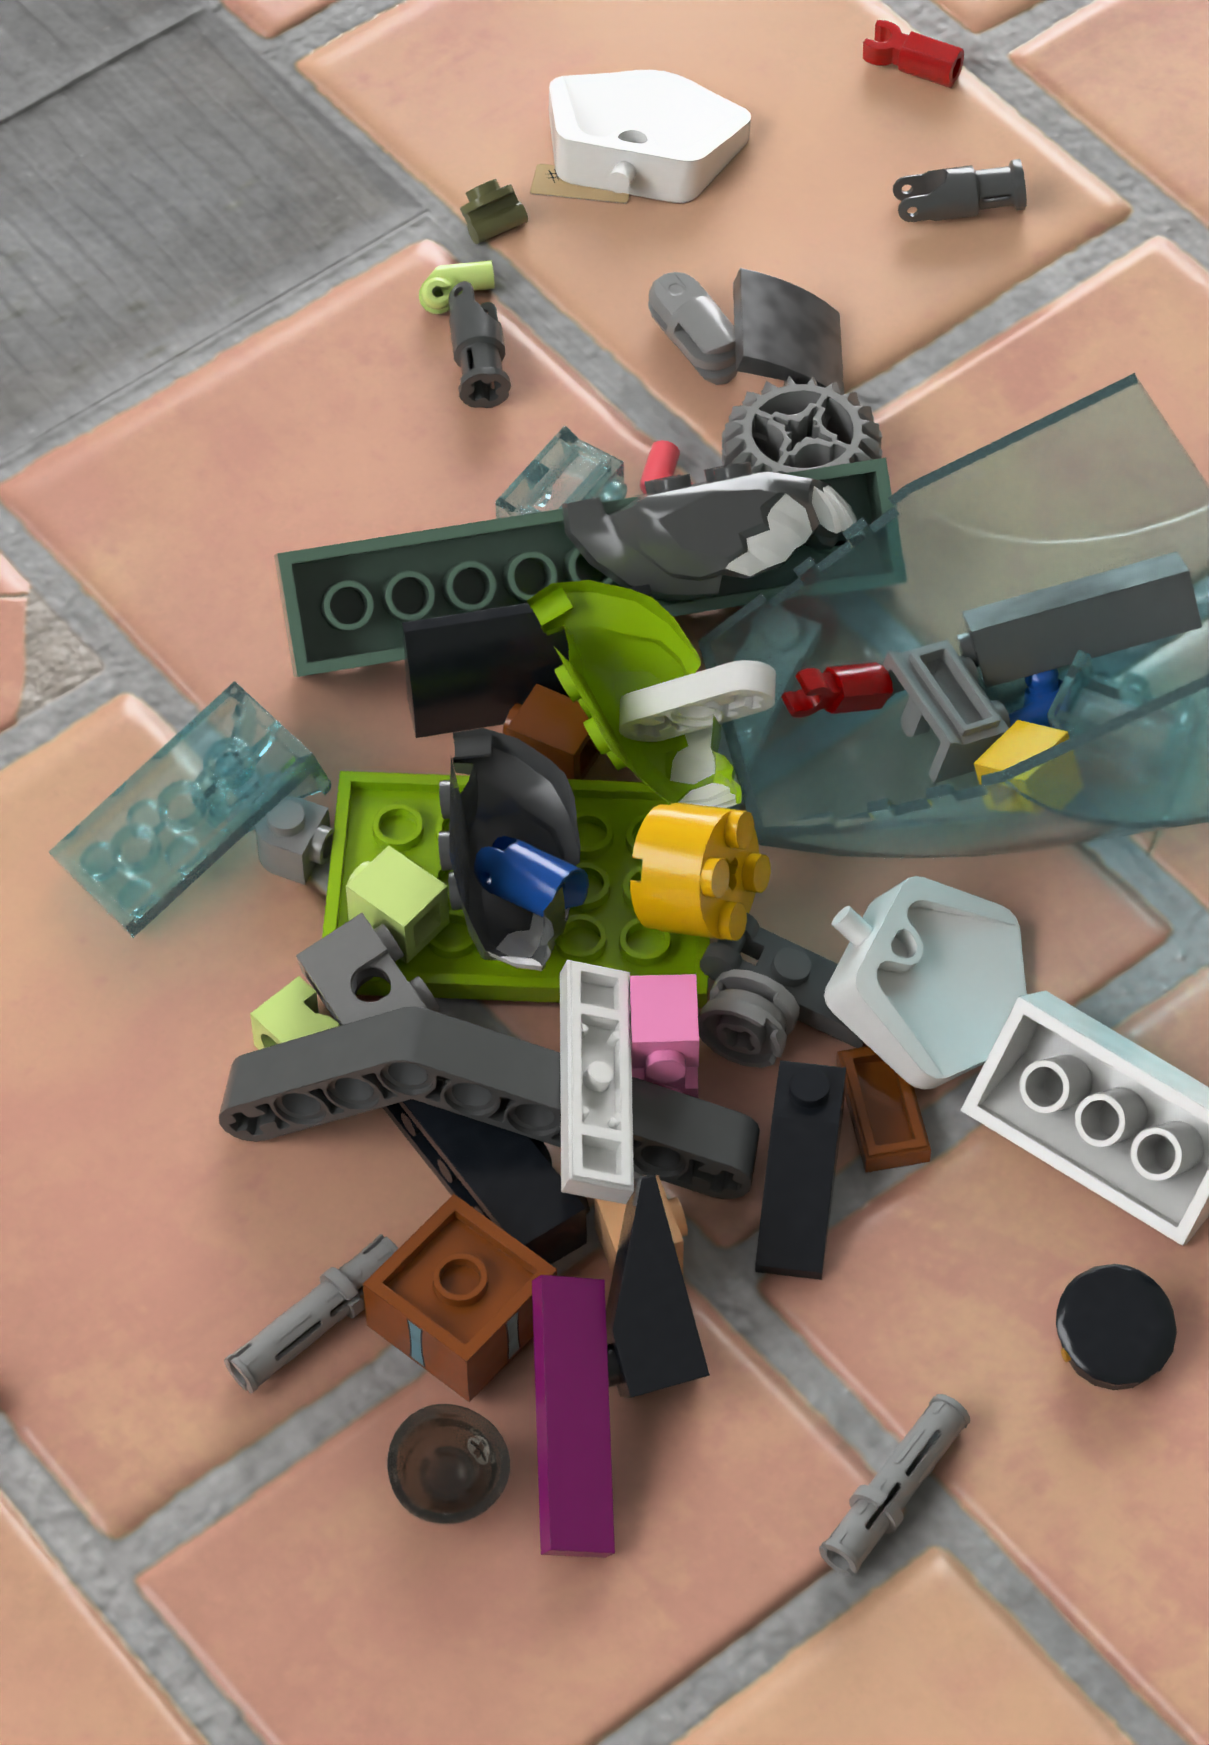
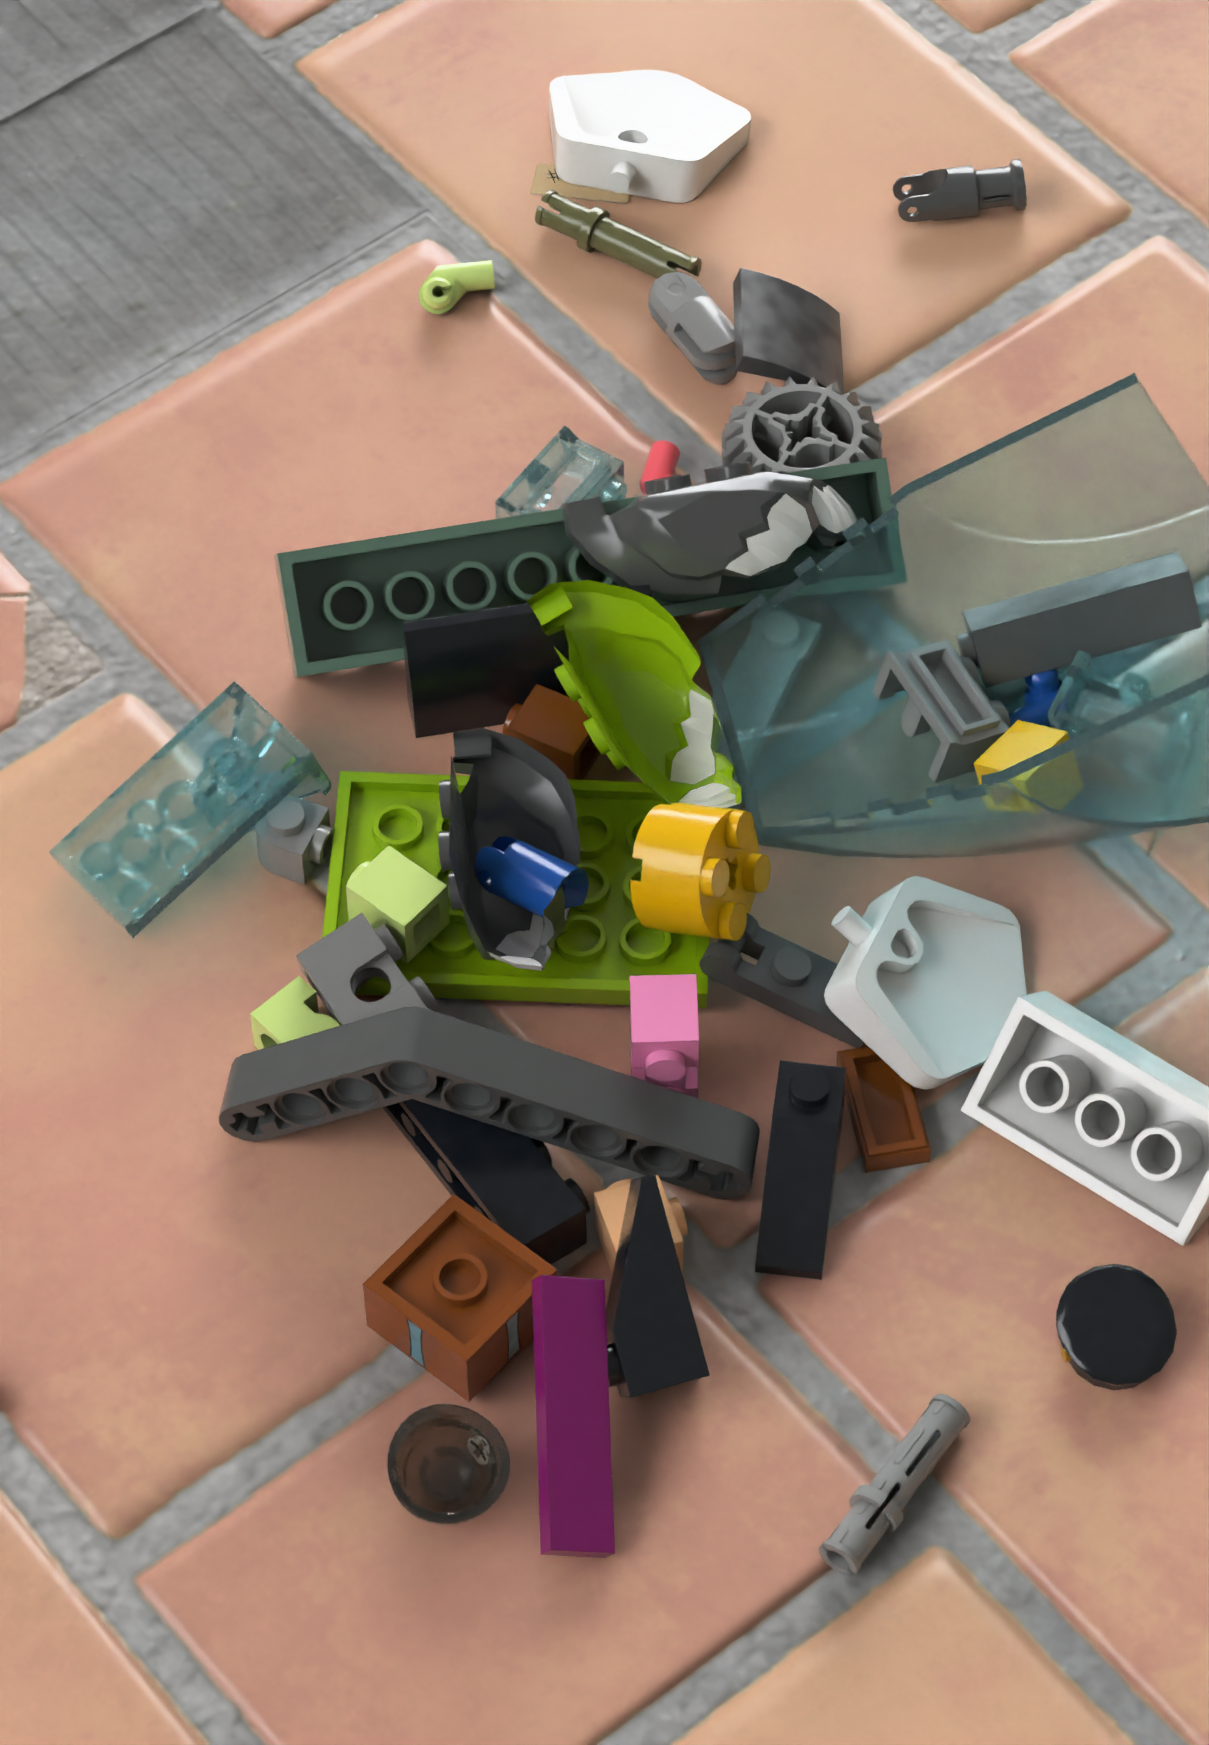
(302, 1324): light grey pin -> none
(477, 348): dark grey piece -> none
(492, 211): olive plate -> none
(596, 1082): white plate -> none
(598, 232): none -> olive pin
(691, 700): white beam -> none
(748, 1018): light grey wheel -> none
(840, 689): red bar -> none
(914, 54): red bar -> none

